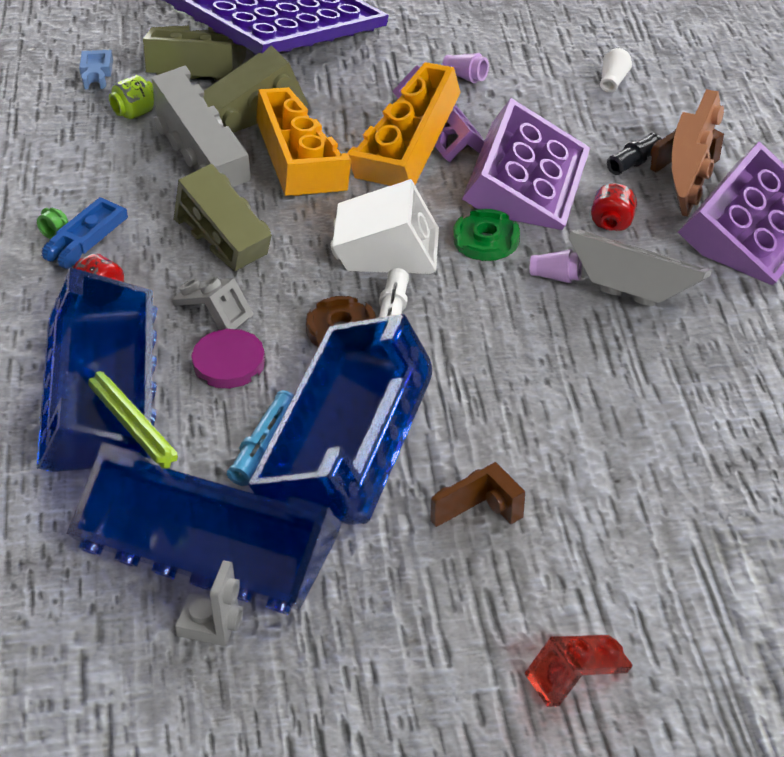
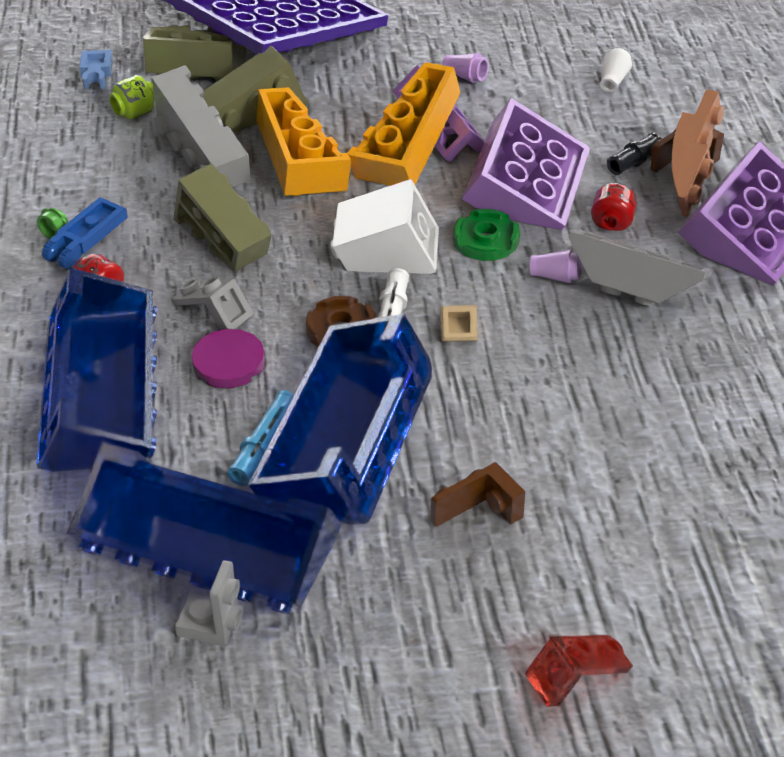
(133, 420): lime axle -> none
(458, 323): none -> tan slope

